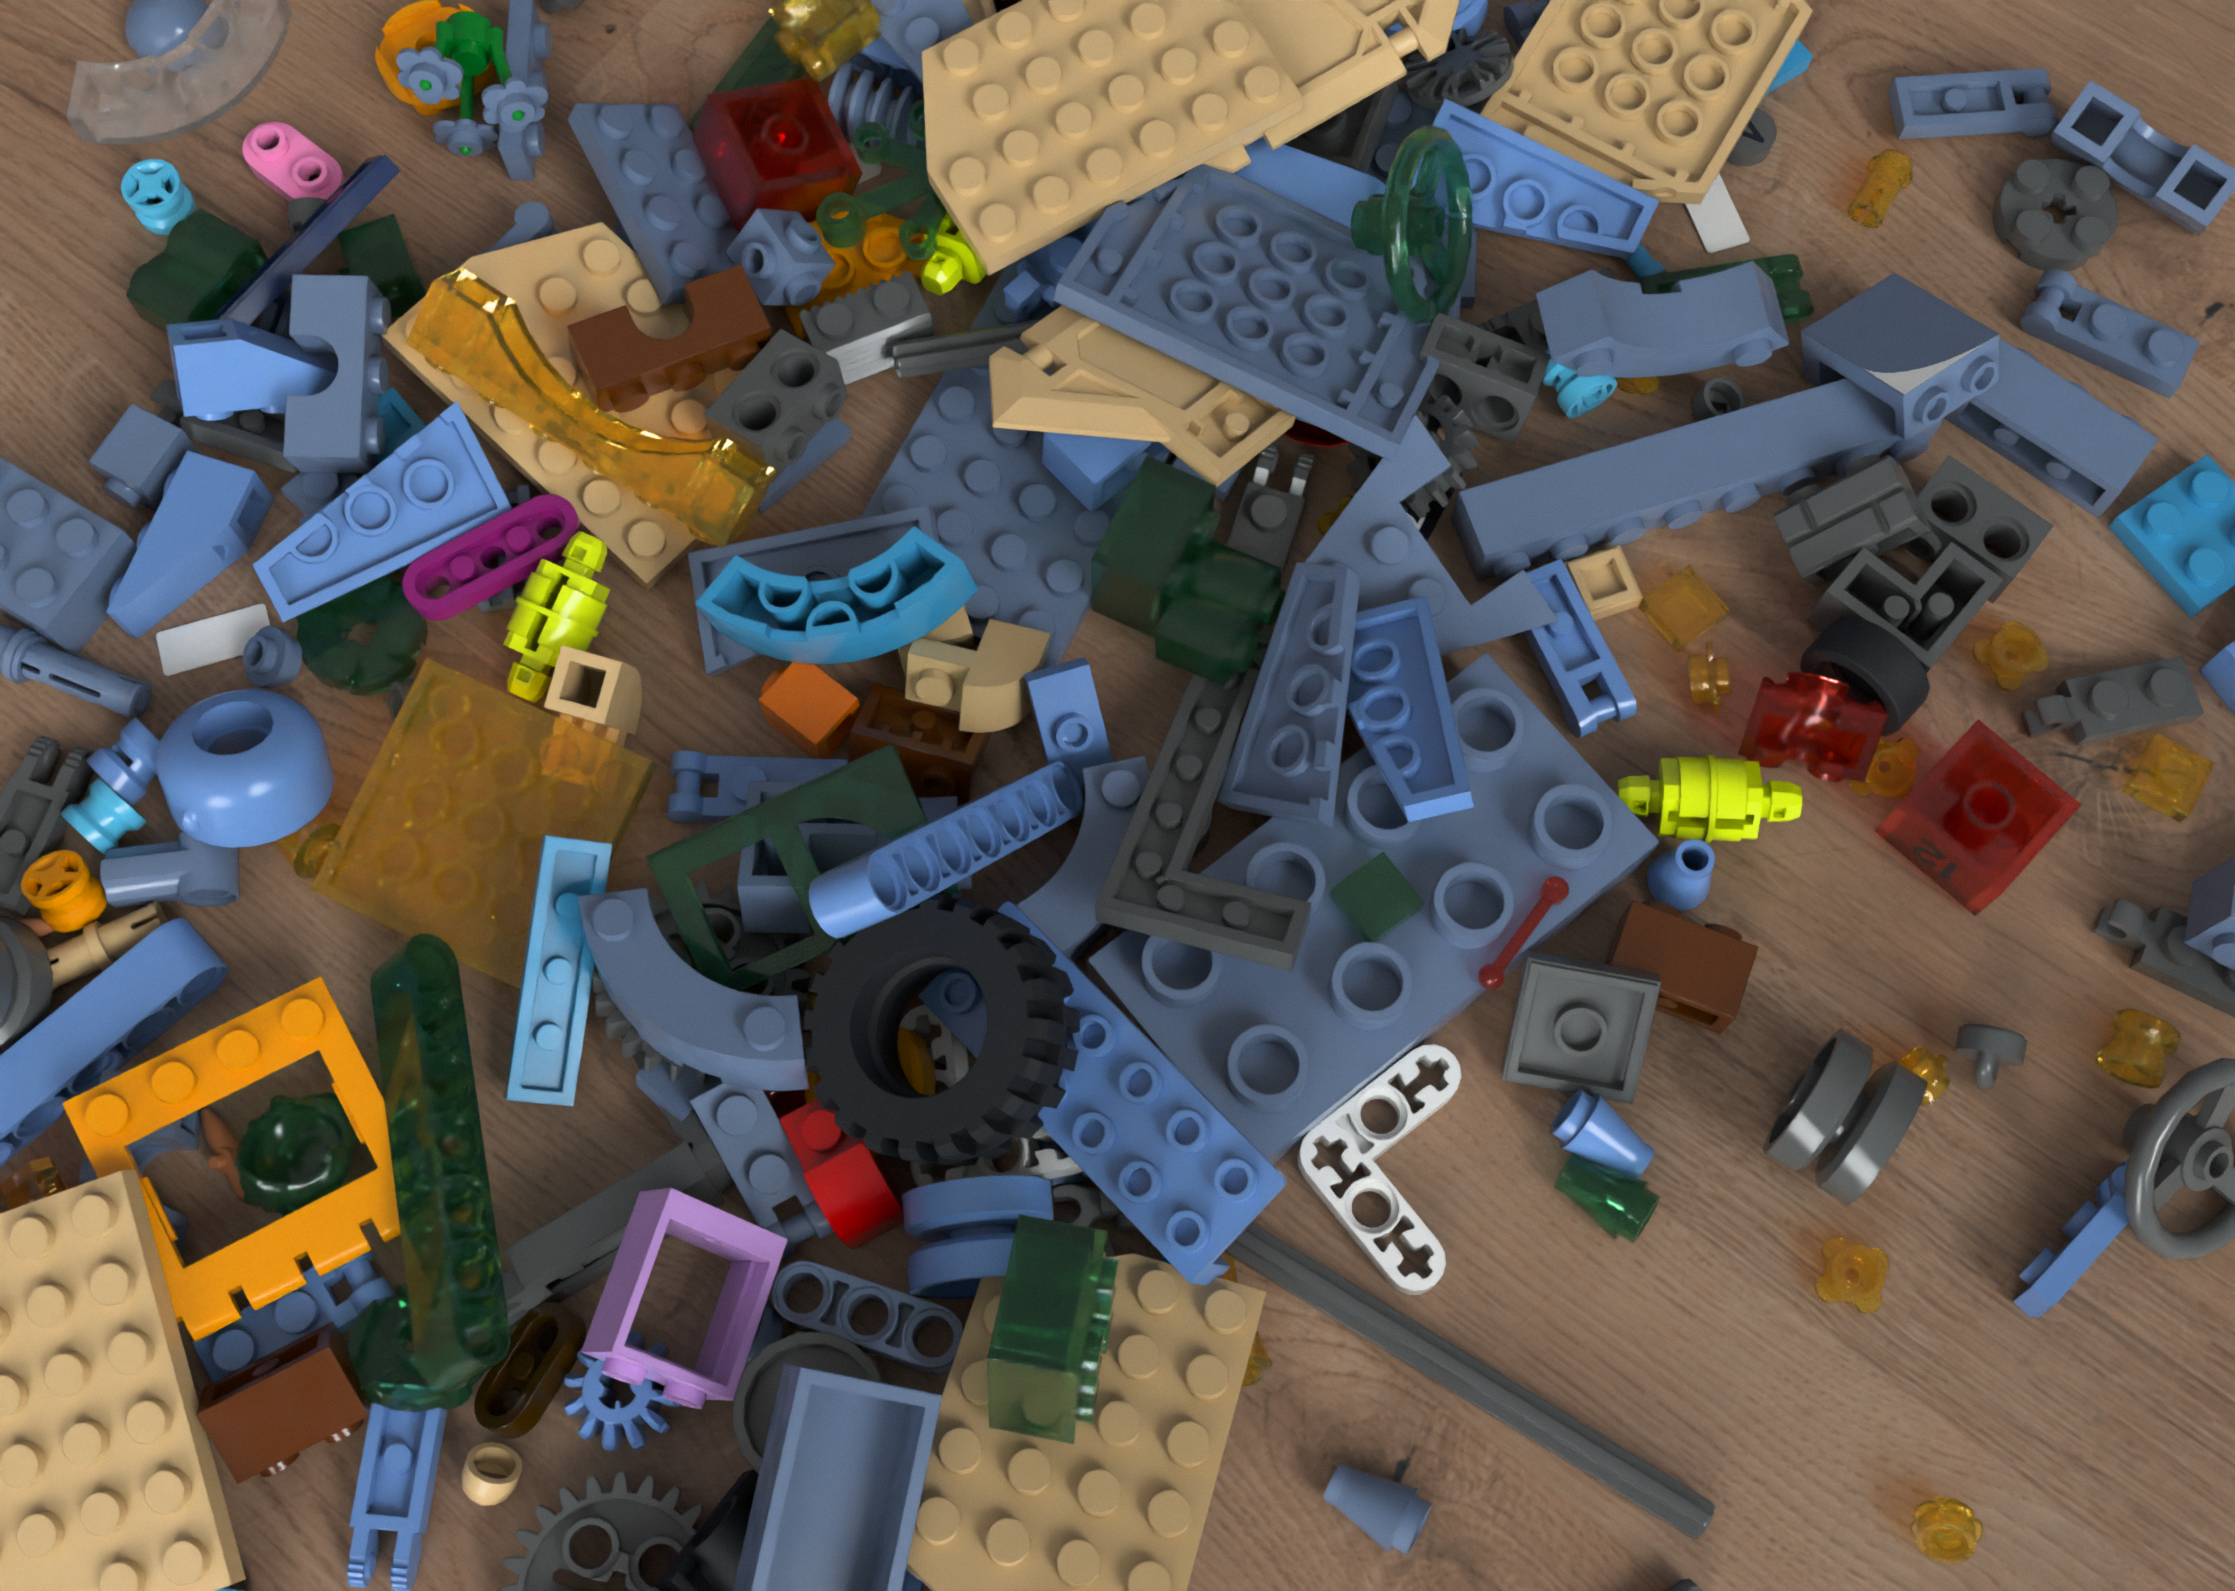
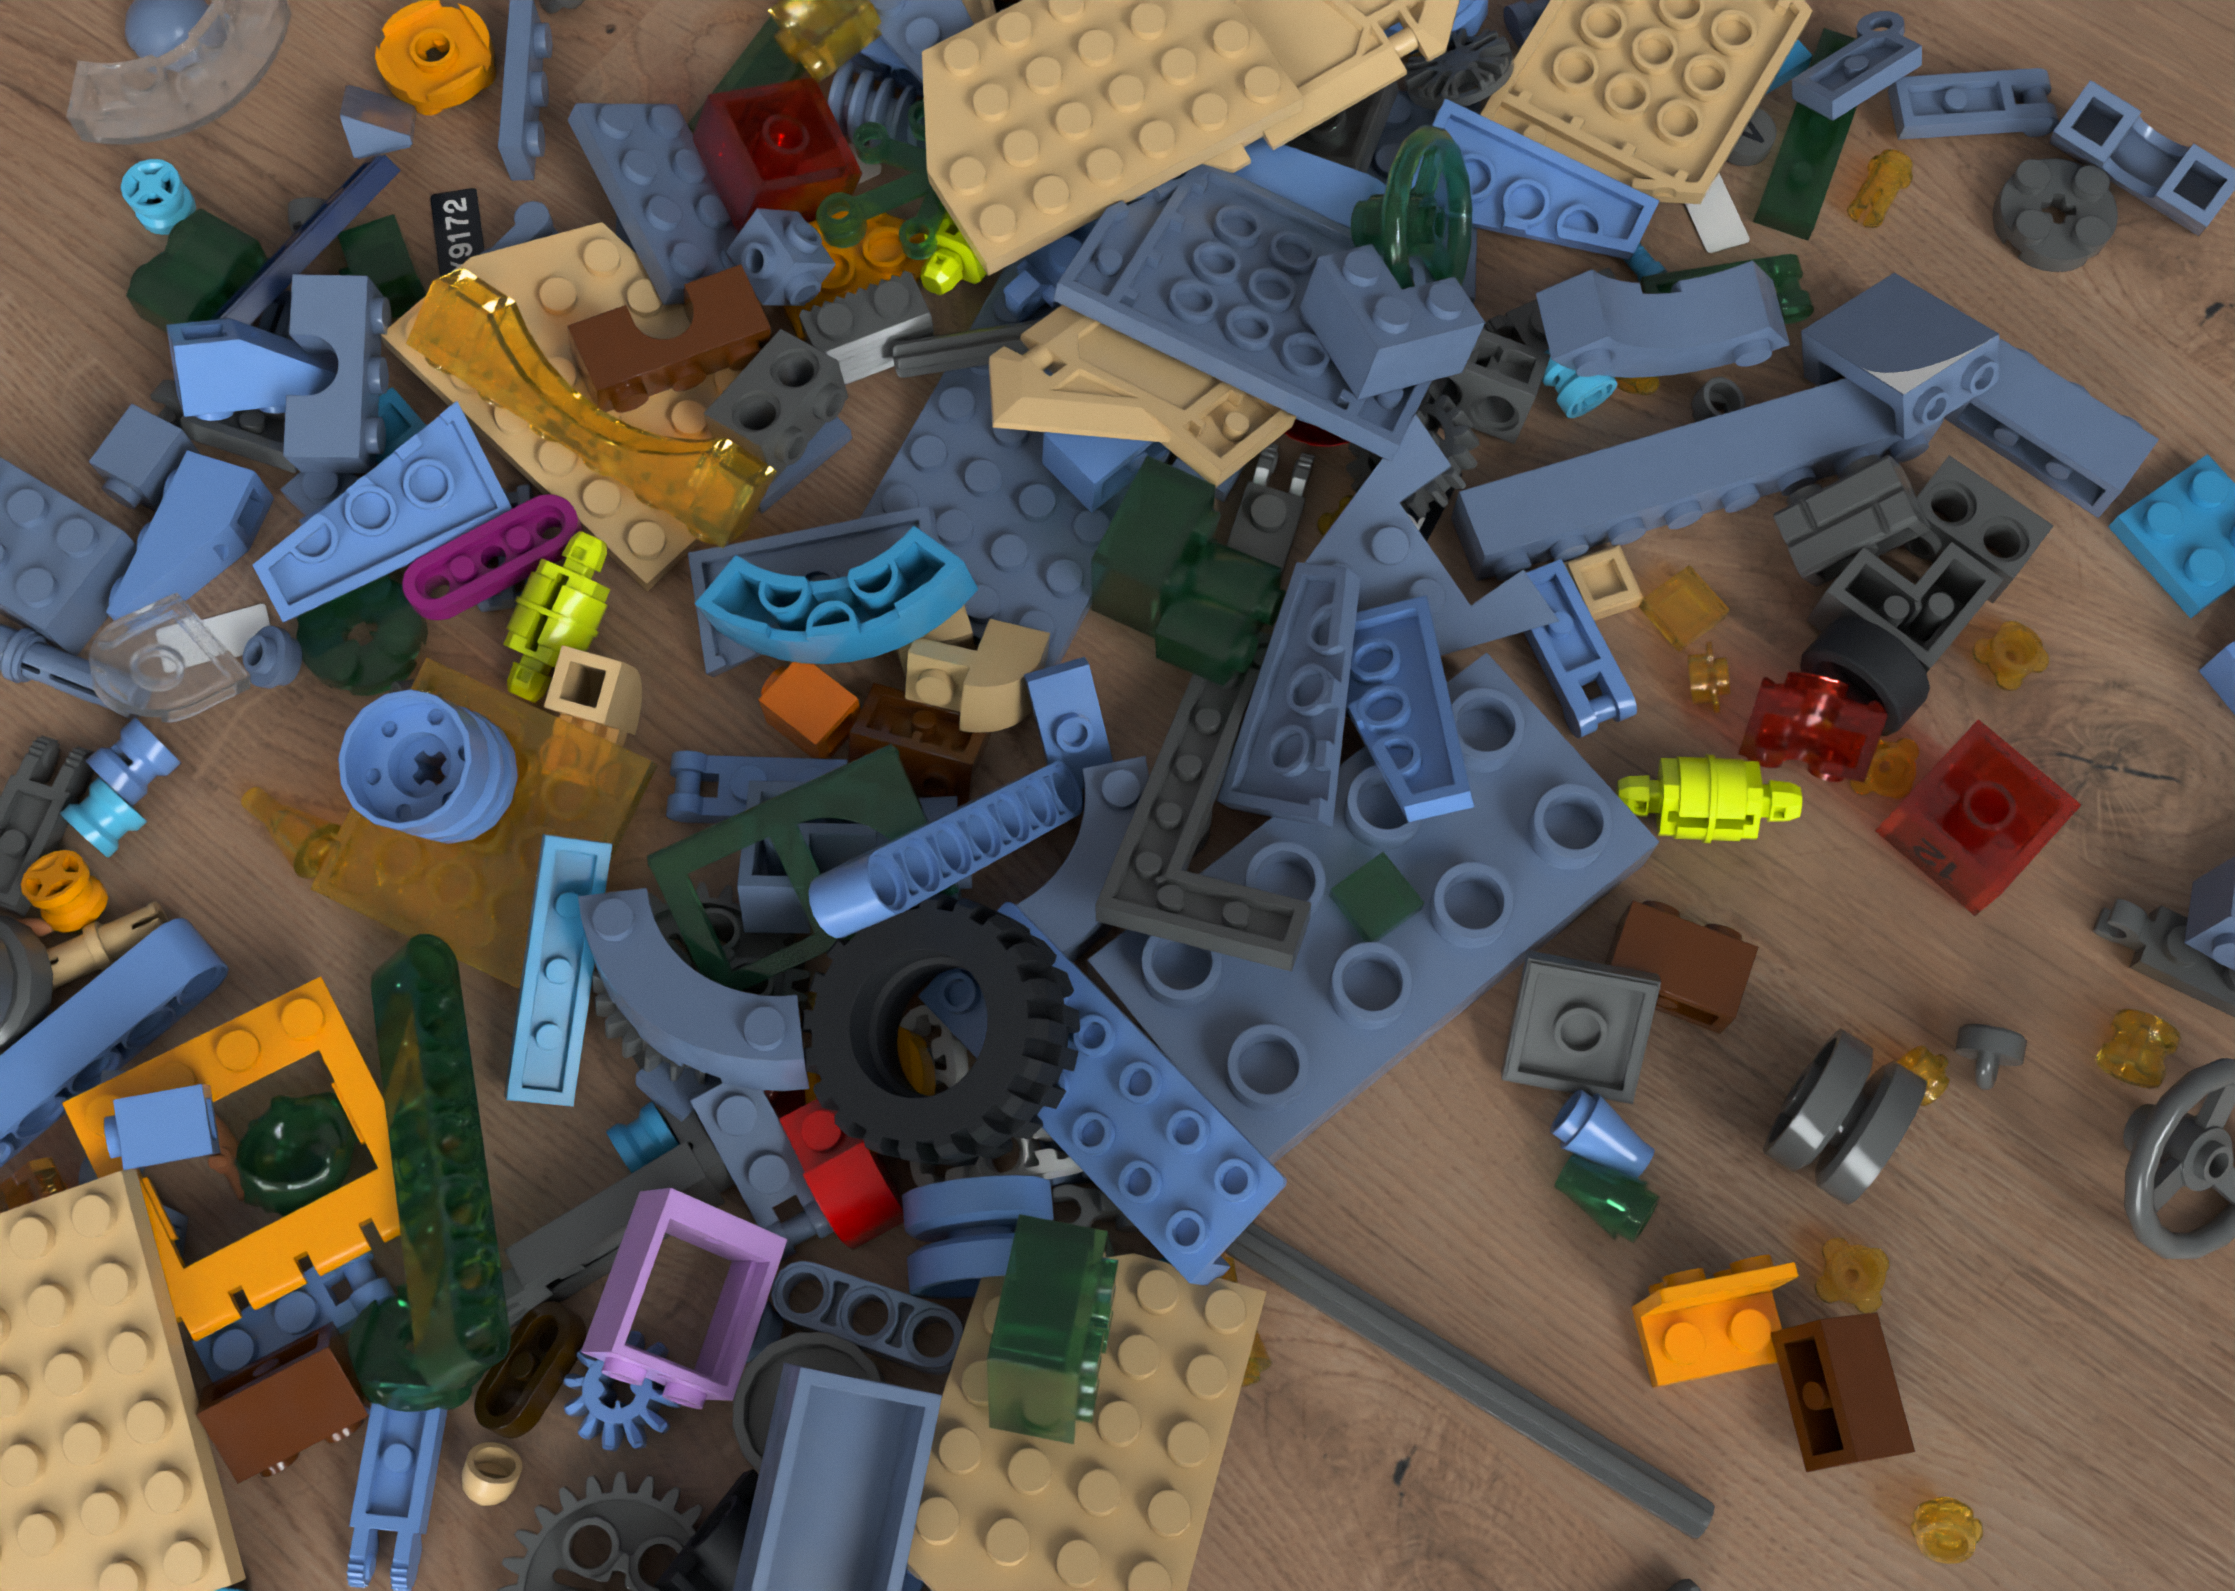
(162, 1127): none -> medium blue brick
(163, 663): none -> clear tile
(171, 872): sand blue piece -> none
(244, 768): medium blue piece -> none
(291, 162): bright pink plate -> none
(376, 122): none -> sand blue slope
(427, 767): none -> medium blue wheel
(456, 228): none -> black sticker
(469, 46): sand blue plant -> none
(643, 1138): none -> dark azure wheel
(1363, 1147): white beam -> none
(1379, 1506): sand blue cone -> none
(1383, 333): none -> sand blue brick
(1552, 893): clear red hinge -> none
(1682, 875): medium blue cone -> none
(1711, 1325): none -> light orange bracket
(1805, 159): none -> clear green tile
(1842, 1391): none -> reddish brown brick
(1860, 67): none -> sand blue hinge
(2089, 1232): medium blue hinge -> none
(2108, 334): sand blue plate -> none
(2118, 702): dark grey plate -> none
(2168, 777): clear yellow plate -> none

